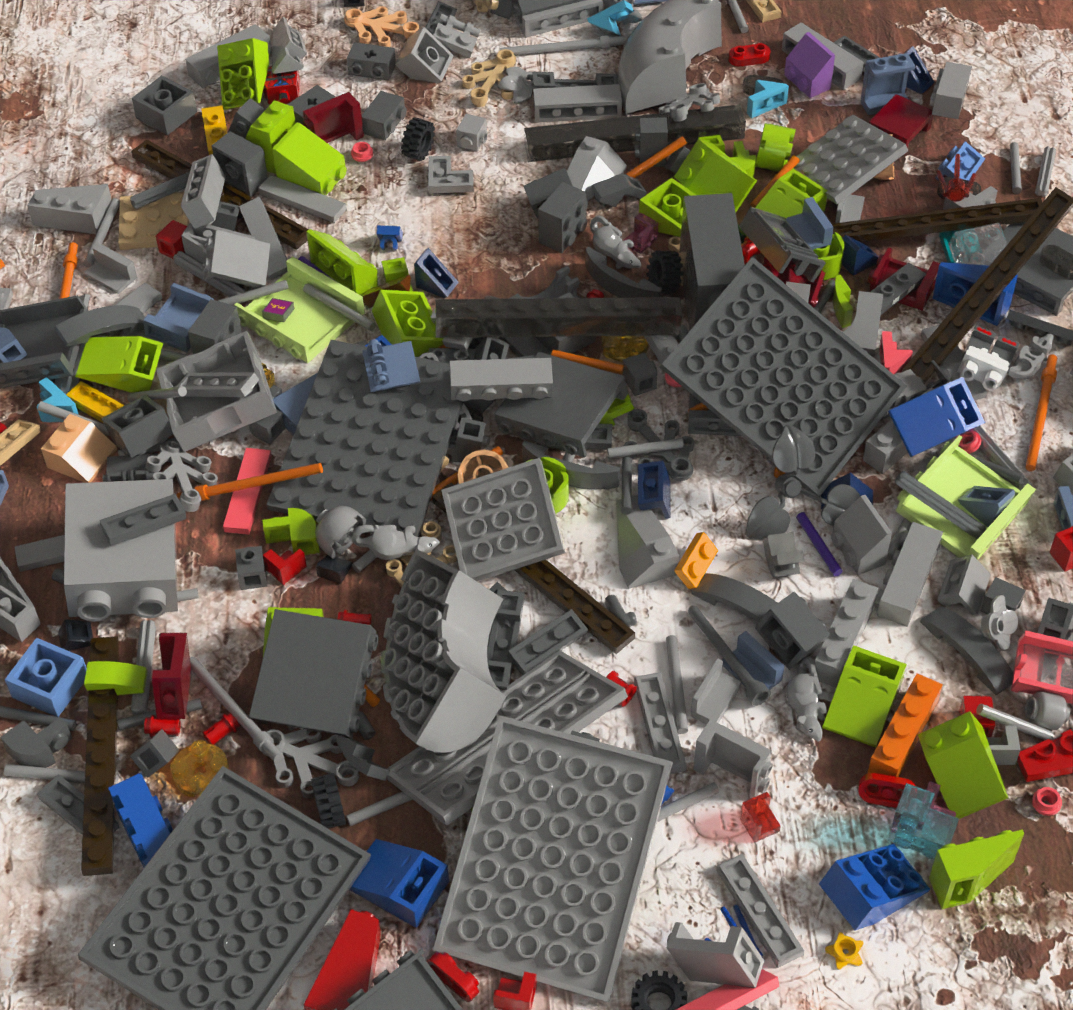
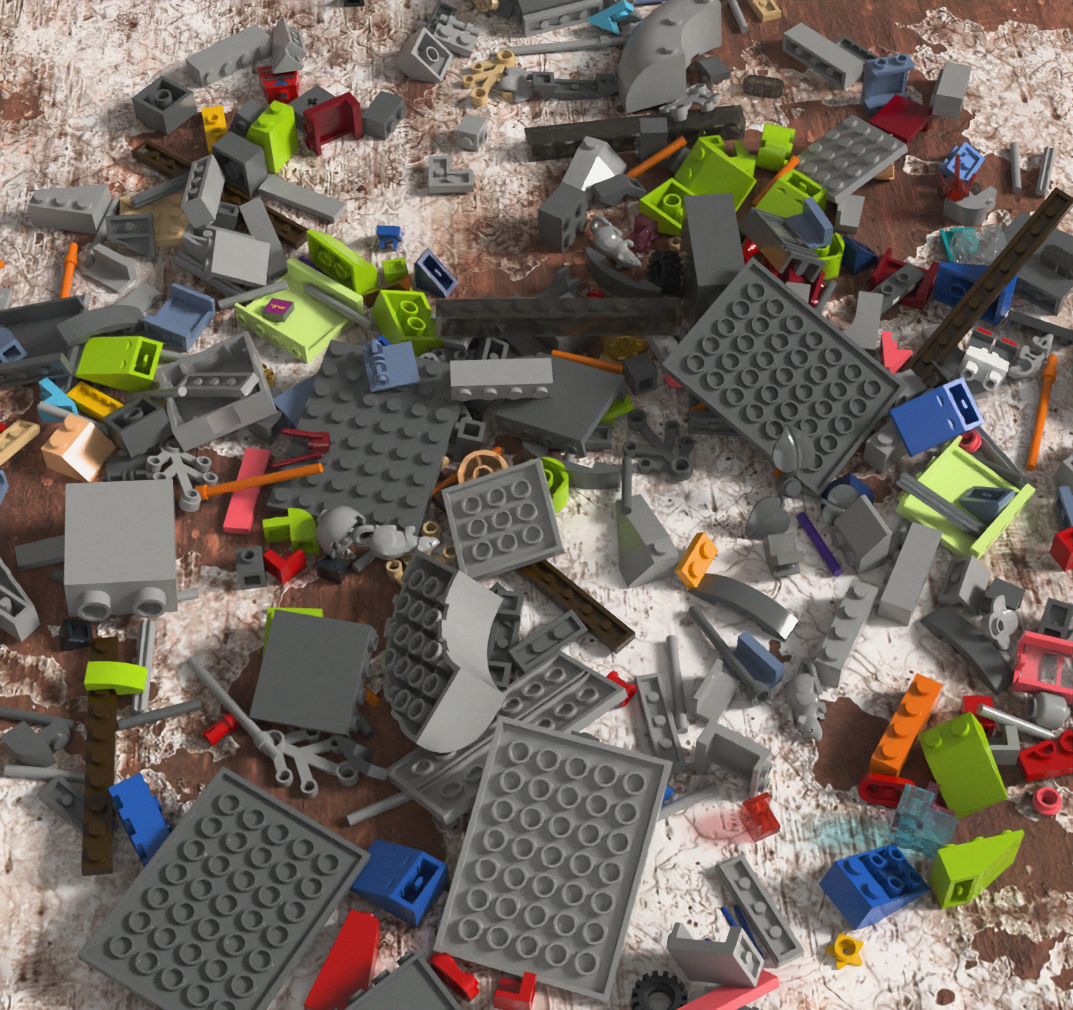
(46, 677): medium blue brick -> none
(133, 232): none -> dark grey wing
(142, 519): dark grey plate -> none
(154, 753): dark grey panel -> none
(170, 239): red panel -> none
(170, 726): red pin -> none
(173, 682): dark red panel -> none
(190, 758): clear yellow plate -> none
(214, 324): dark grey brick -> none
(242, 71): lime slope -> none
(308, 160): lime slope -> none
(317, 441): none -> dark red plant
(328, 801): black tyre -> none
(355, 617): red pin -> none
(356, 19): light nougat plant -> none
(362, 152): coral plate -> none
(371, 61): dark grey brick -> none
(417, 138): black tyre -> none
(540, 189): dark grey brick -> none
(577, 103): light grey brick -> none
(614, 606): dark grey arm -> none
(645, 448): light grey bar -> none
(654, 487): dark blue panel -> none
(712, 68): none -> dark grey slope
(749, 55): red plate -> none
(767, 97): medium azure slope -> none
(792, 630): dark grey brick -> none
(810, 66): medium lavender slope -> none
(841, 304): lime slope -> none
(864, 696): lime slope -> none
(919, 78): dark blue slope -> none
(938, 221): dark brown plate -> none

